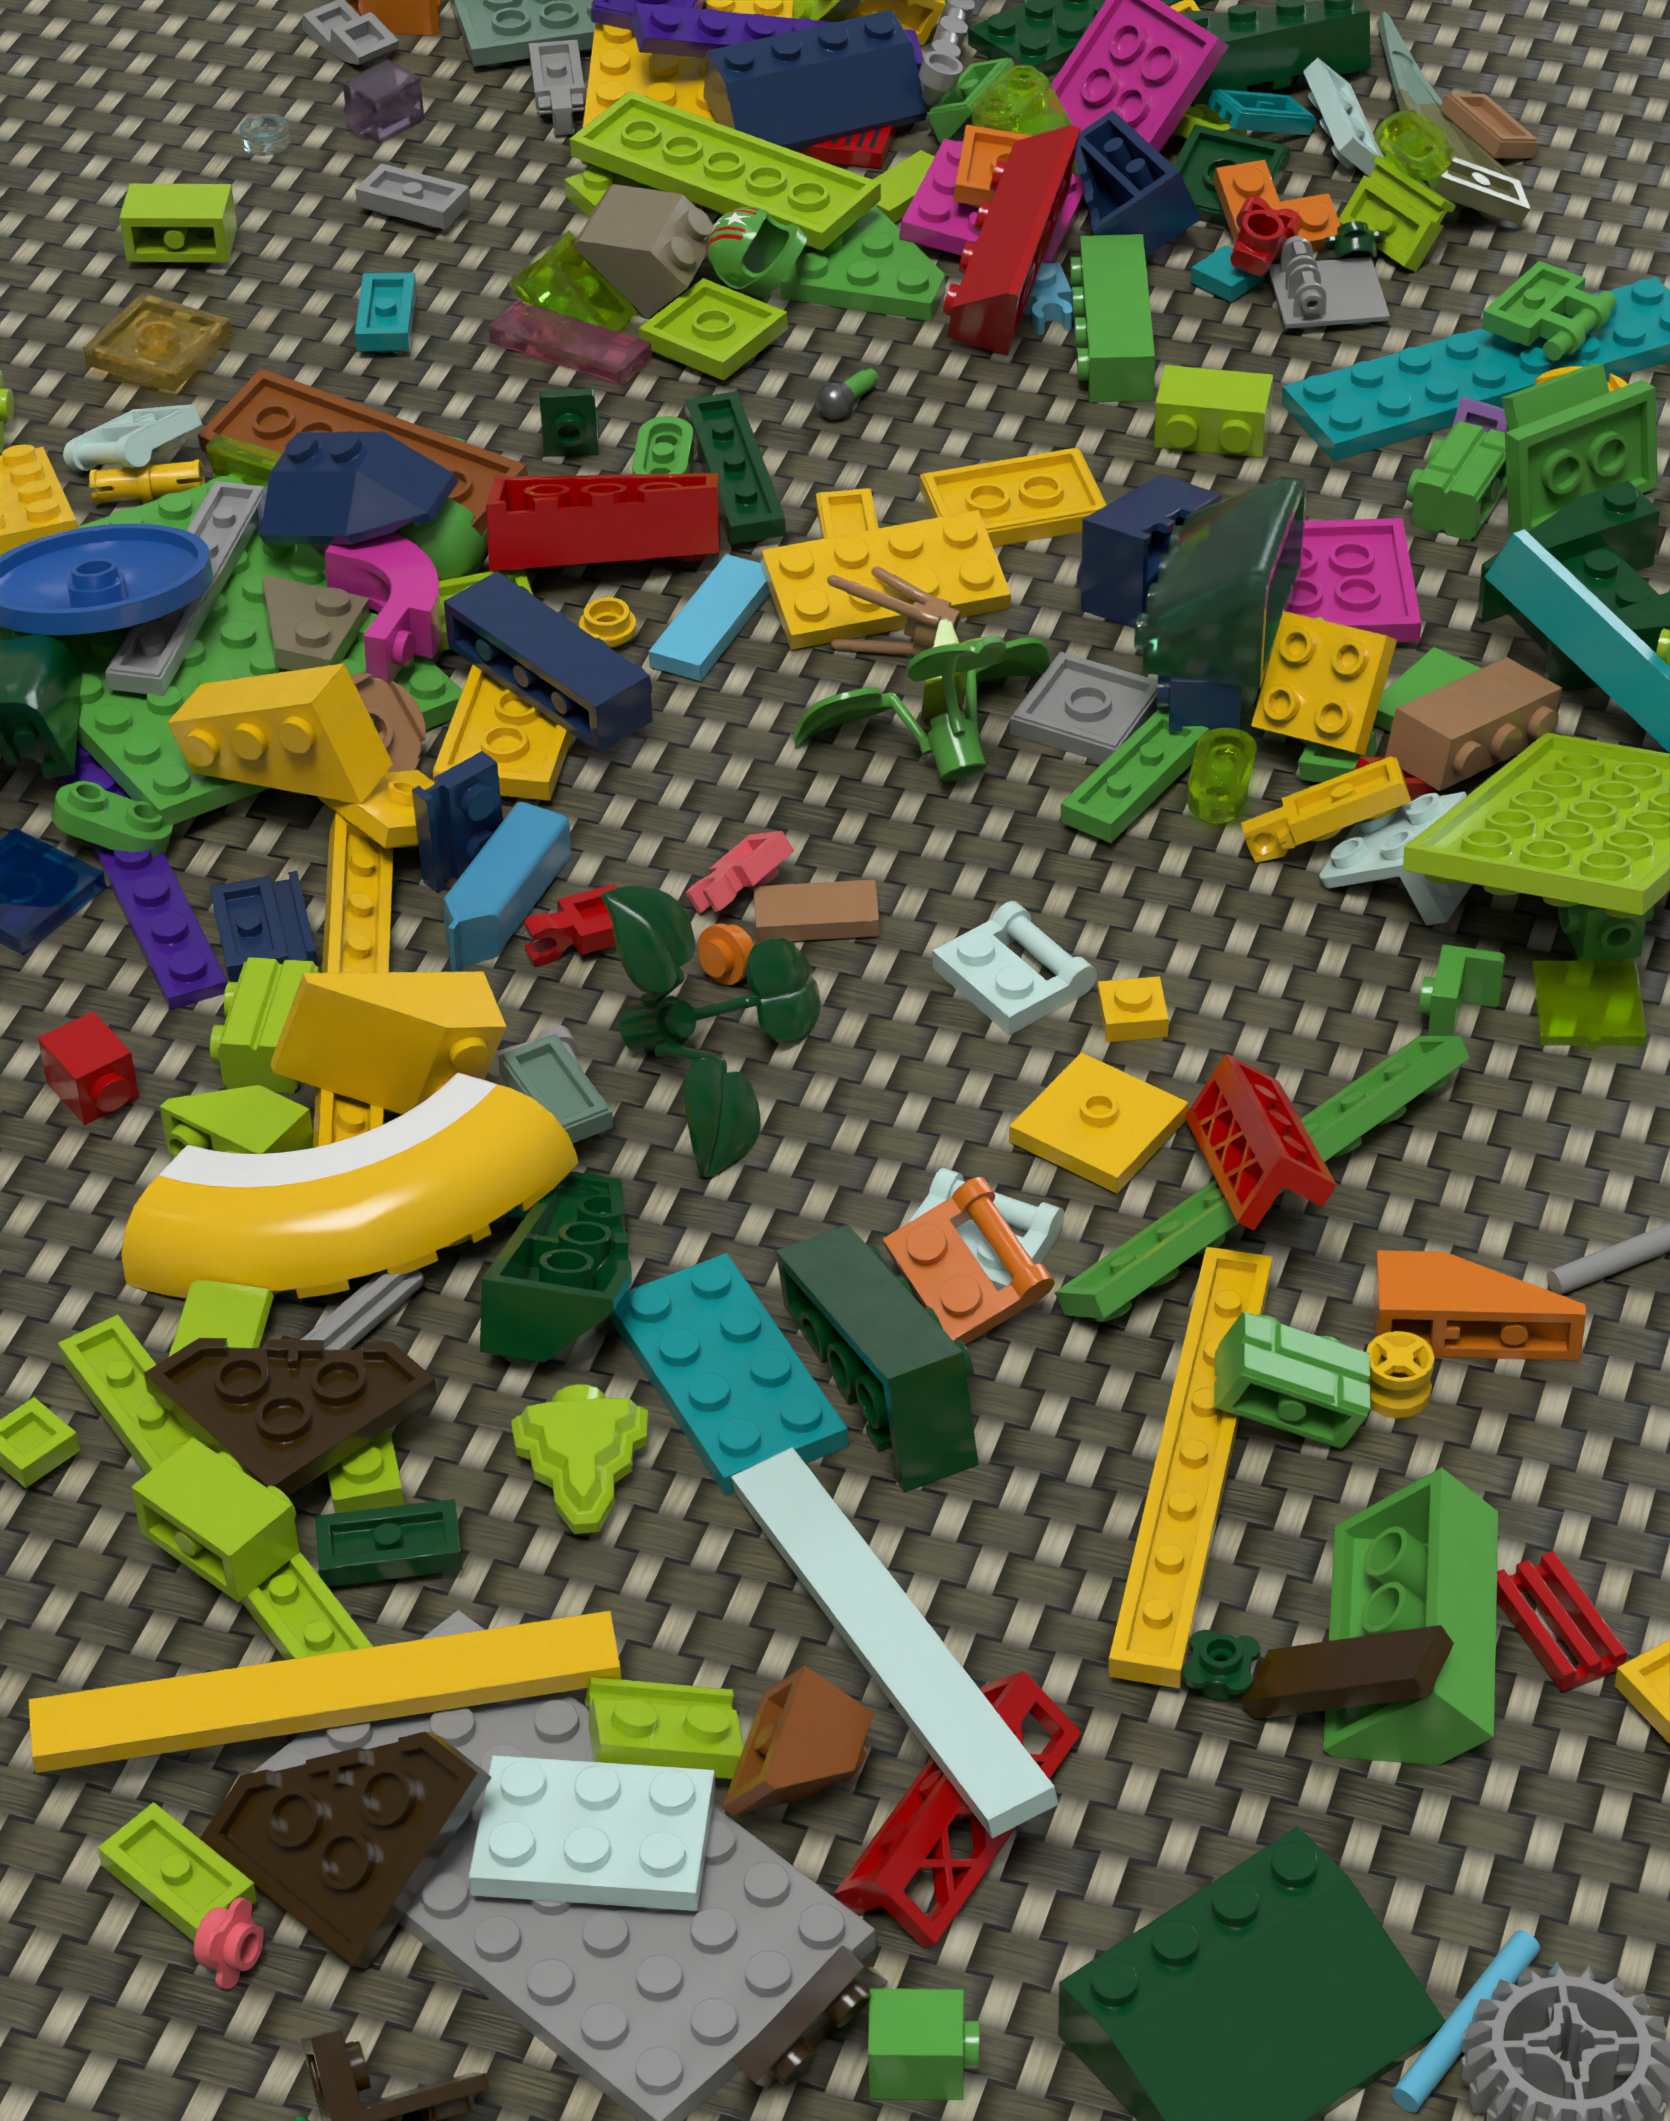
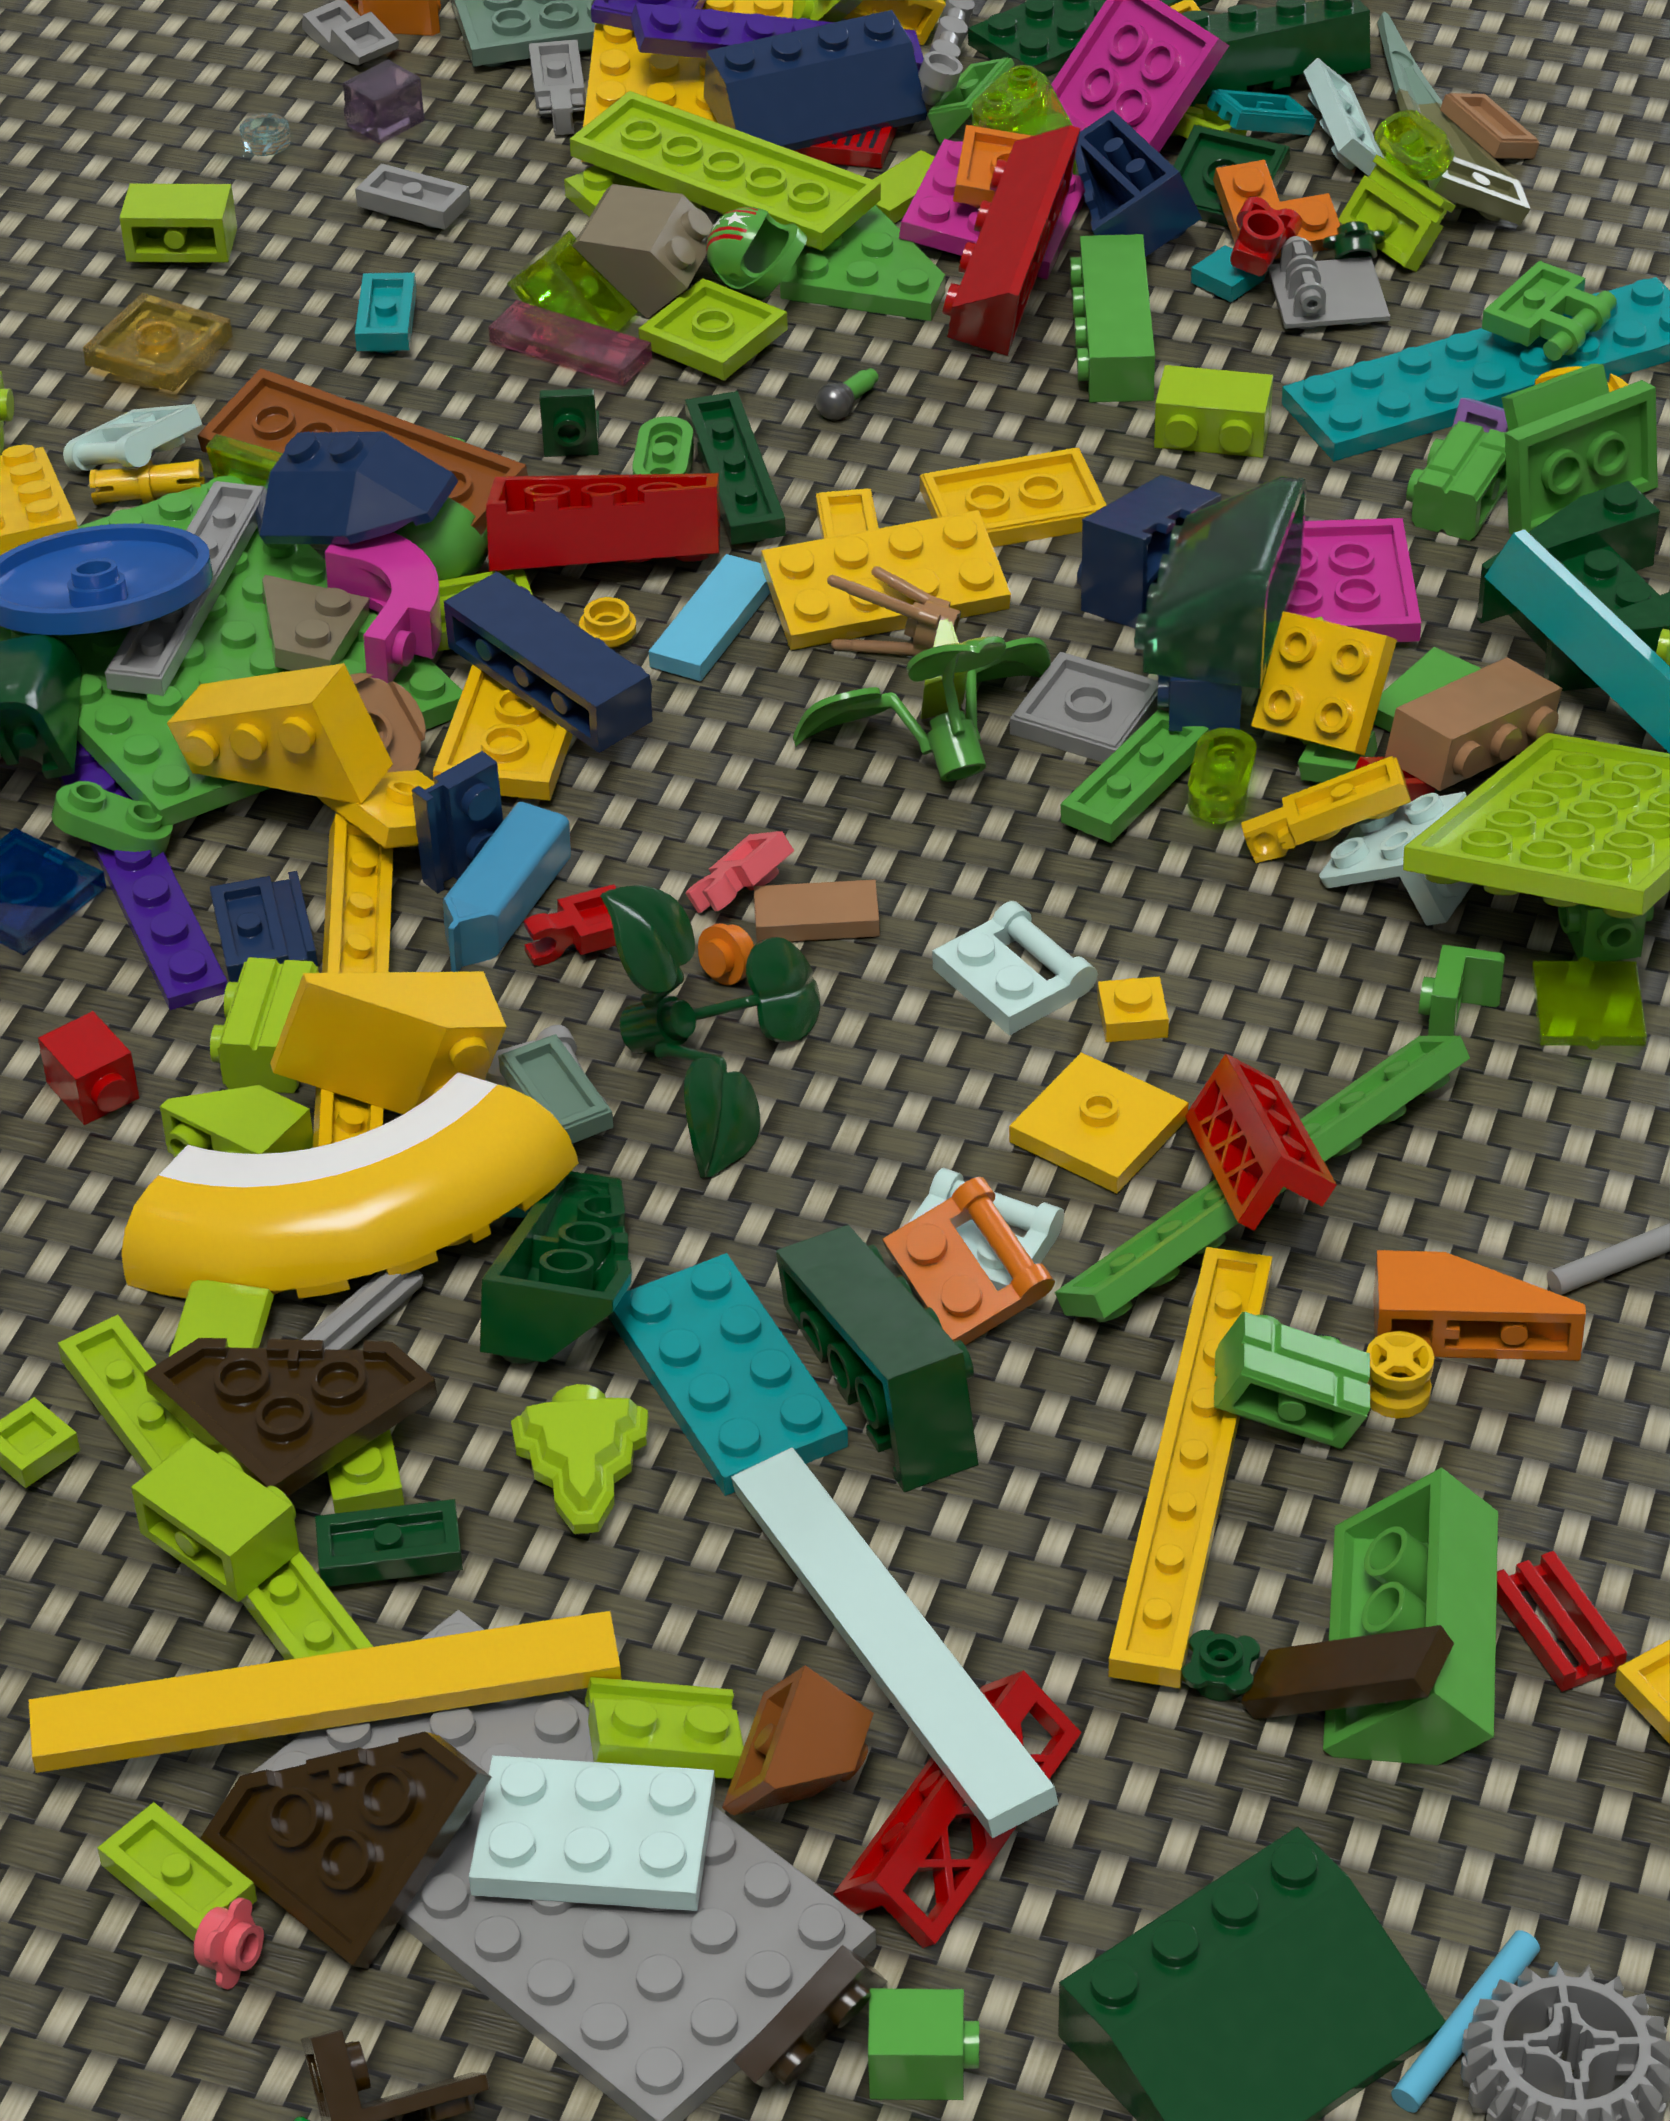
(1050, 298): medium azure plate -> none

